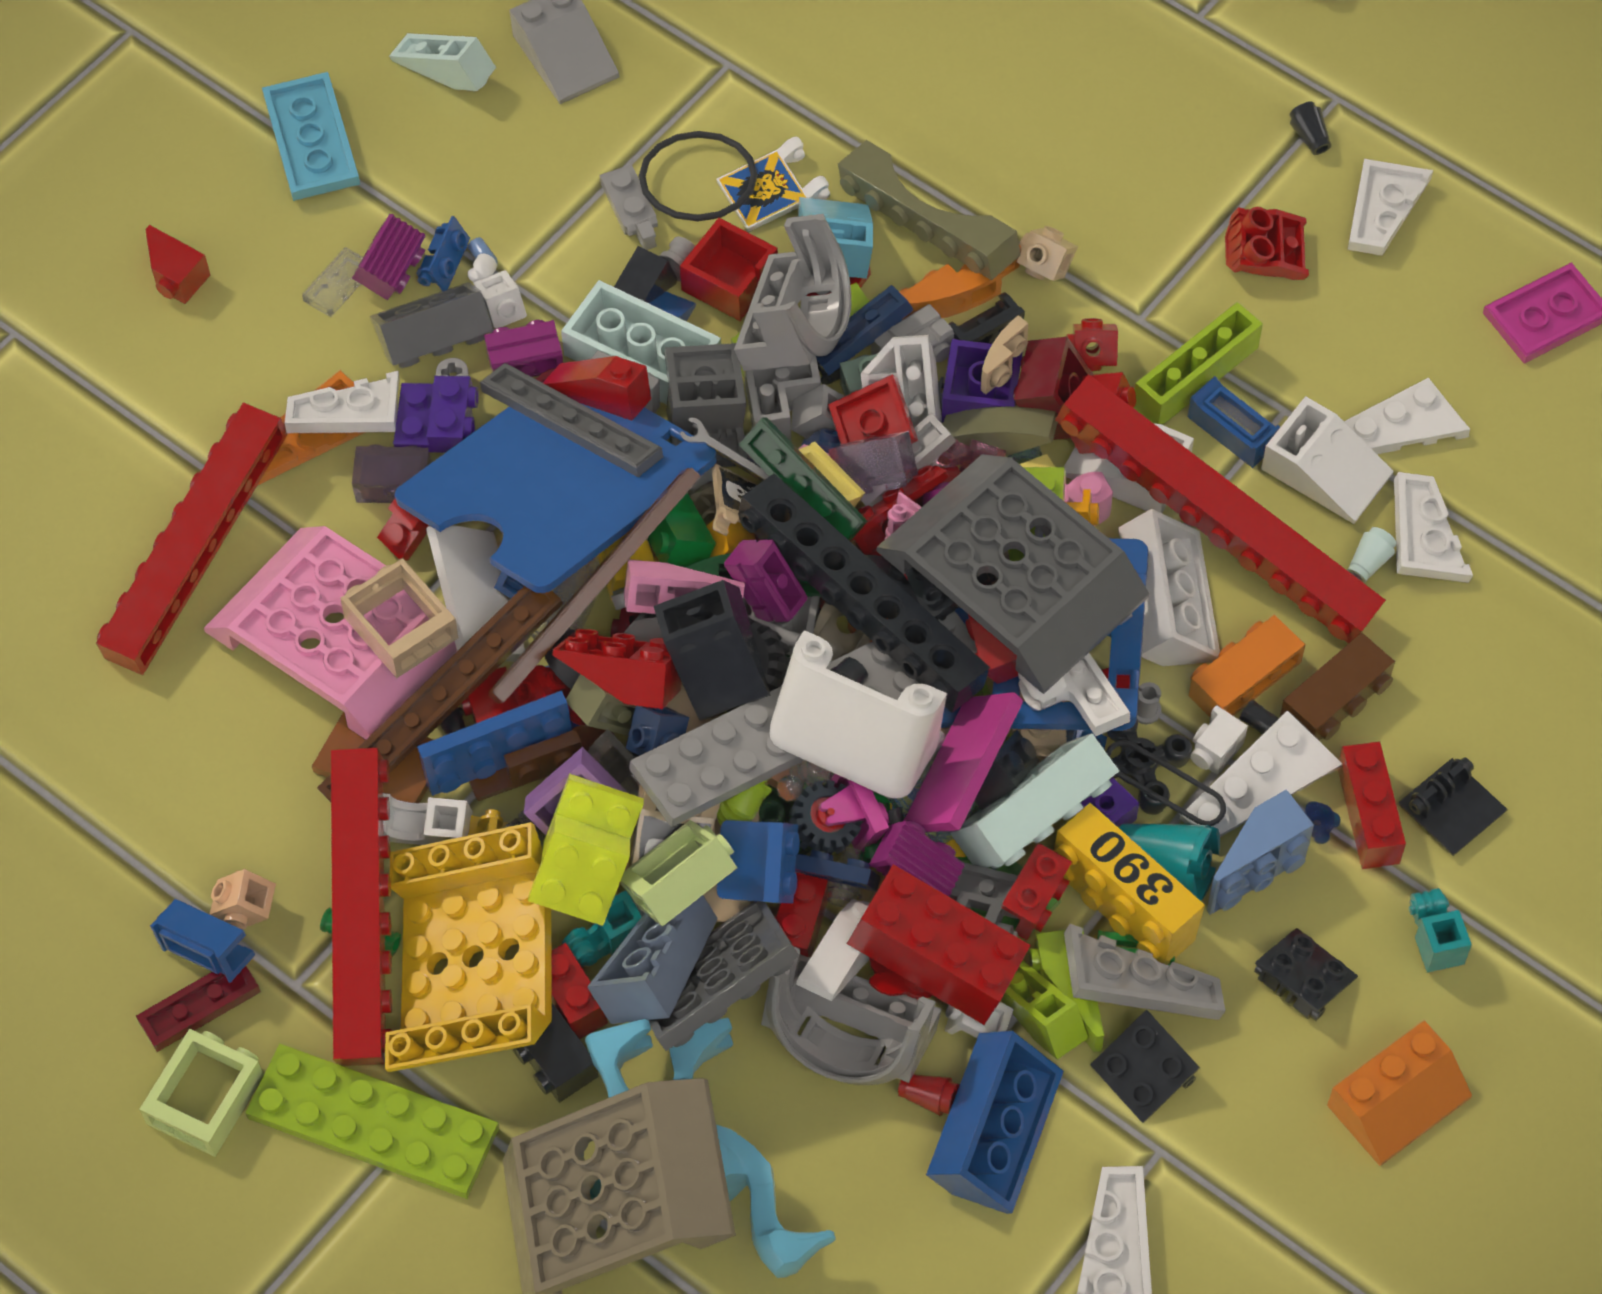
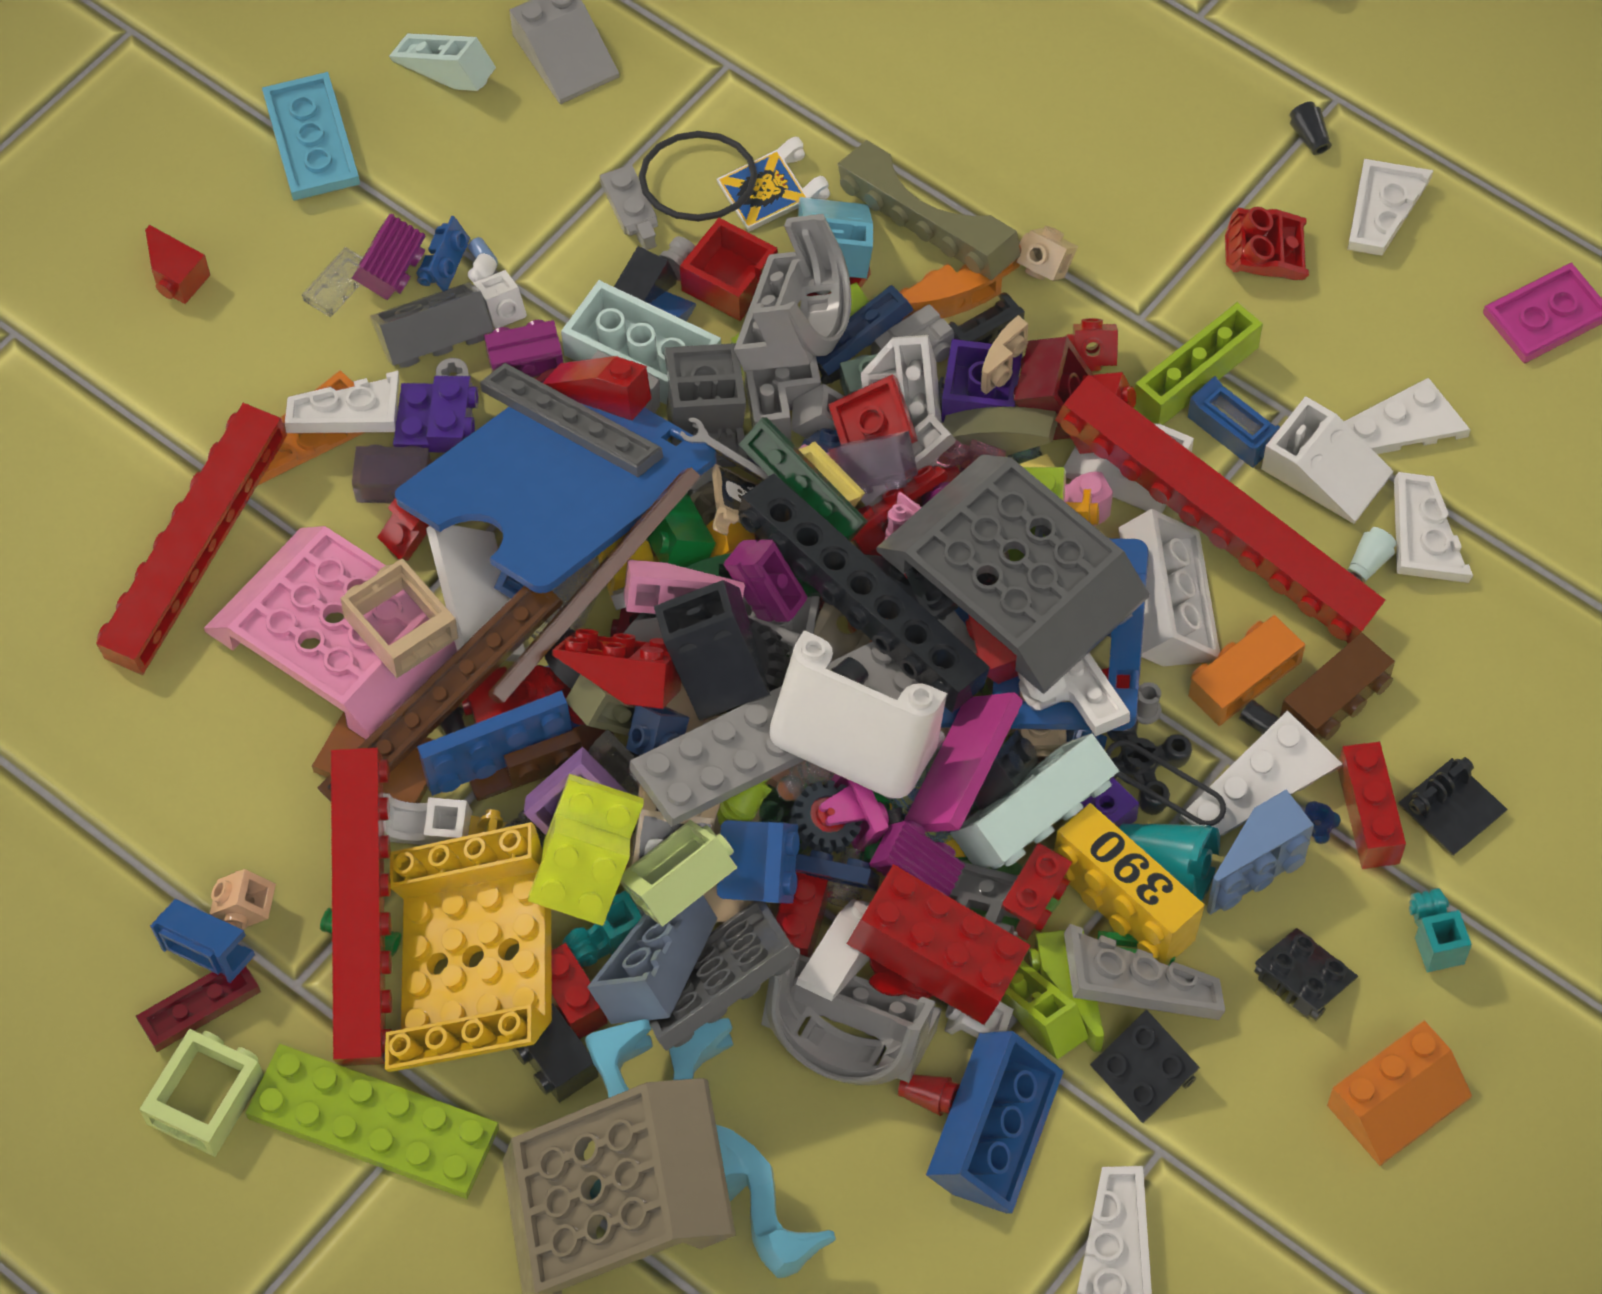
(1218, 741): white brick -> none

